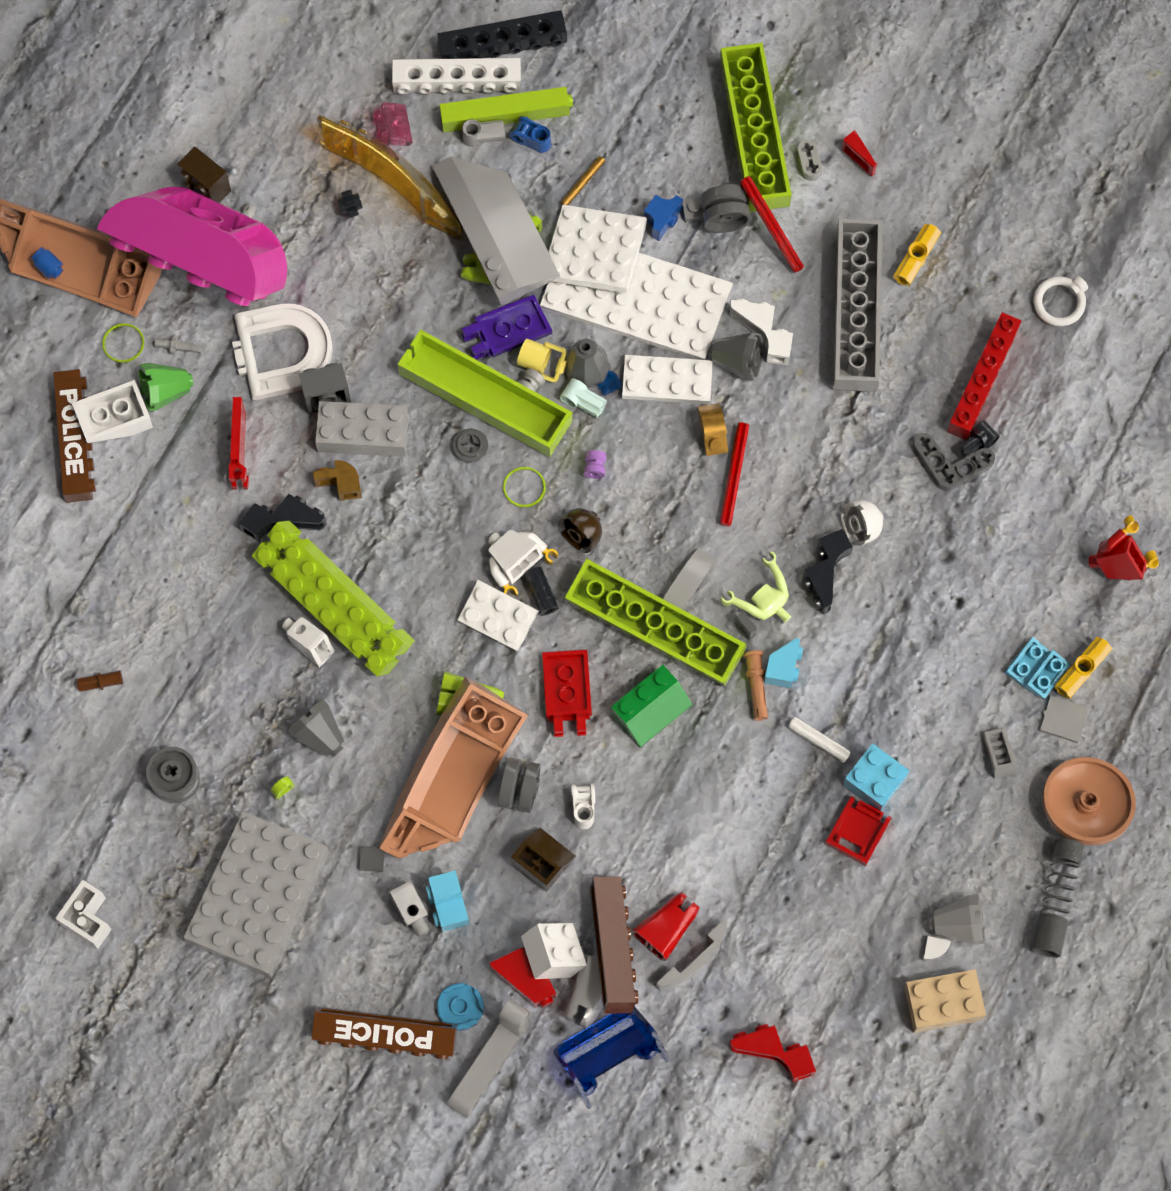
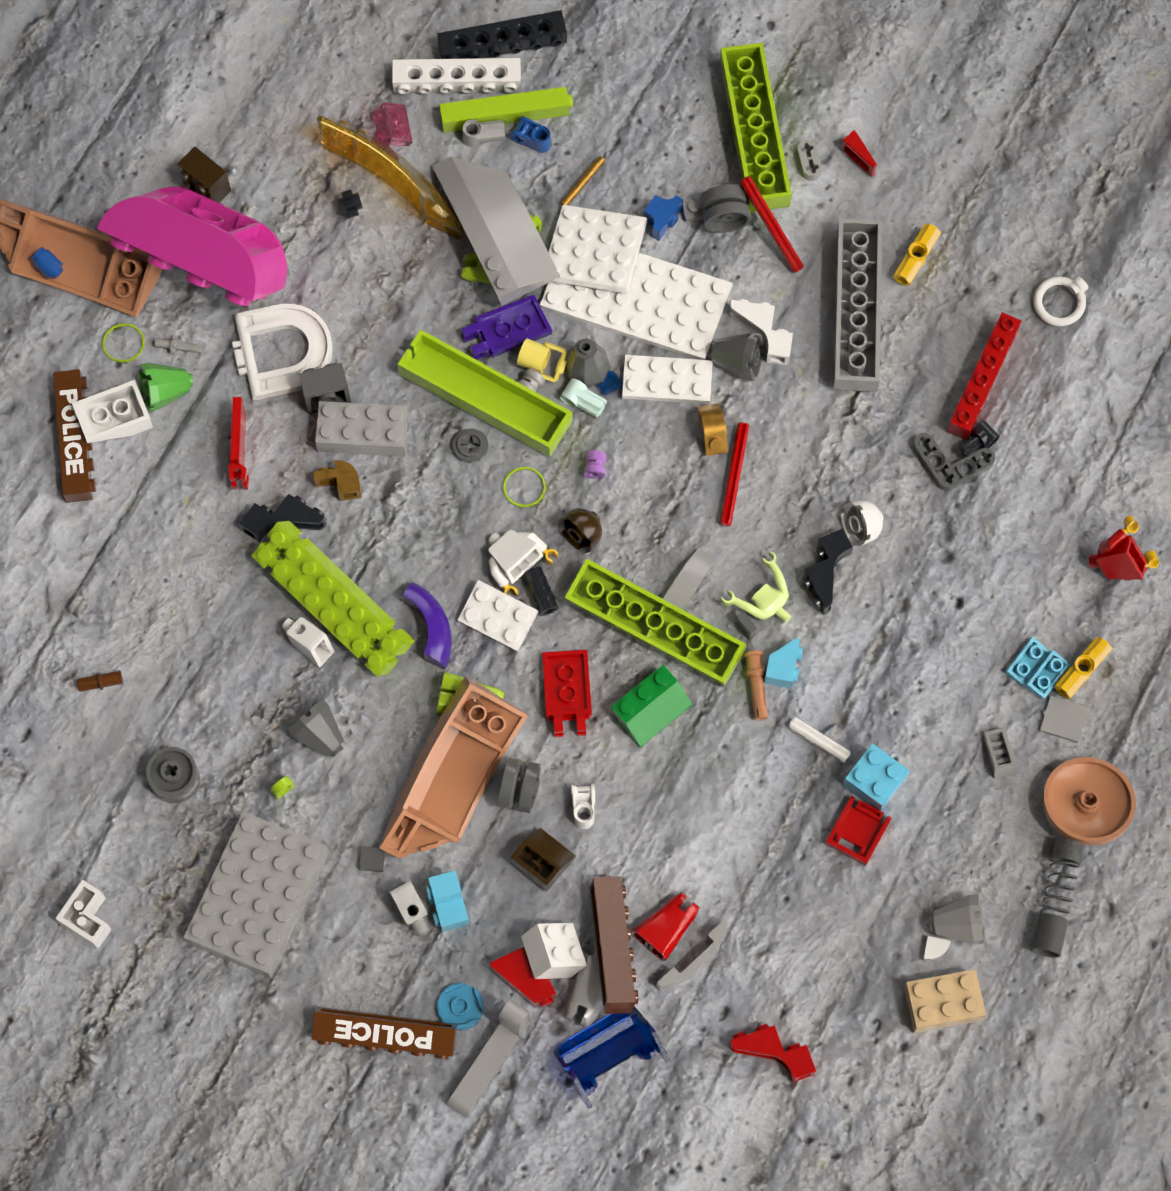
(439, 631): none -> dark purple brick

